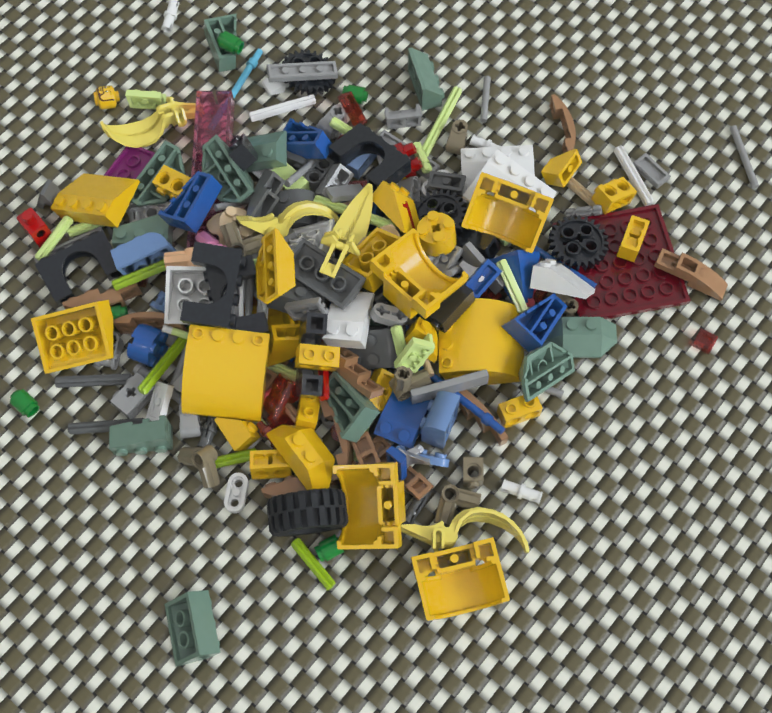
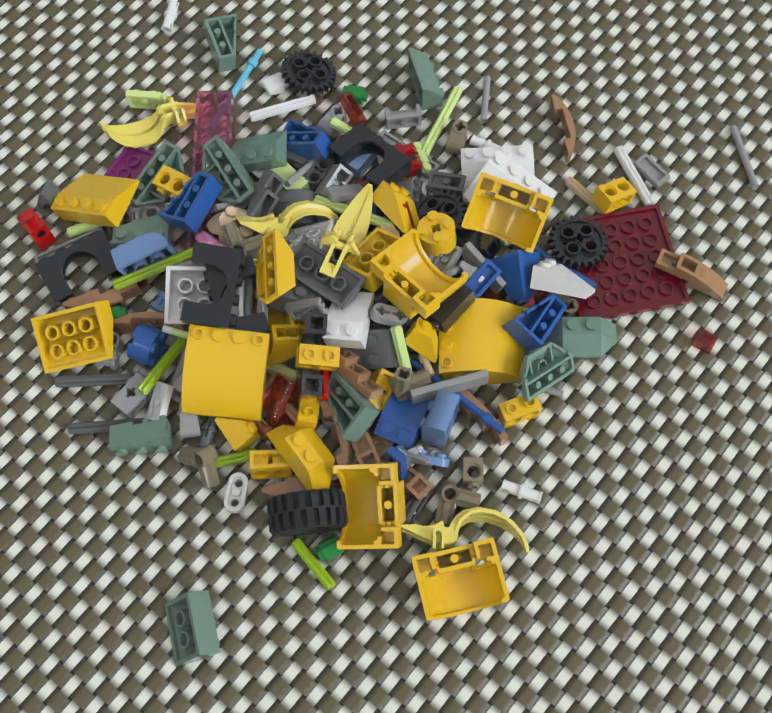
(24, 403): green brick -> none
(54, 237): yellowish green axle -> none
(106, 97): yellow head -> none
(179, 258): light nougat piece -> none
(230, 42): green brick -> none
(242, 152): black slope -> none
(302, 71): light grey tile -> none
(415, 353): yellowish green bracket -> none
(512, 286): yellowish green axle -> none
(561, 168): yellow slope -> none
(584, 211): light grey axle -> none
(633, 238): yellow brick -> none

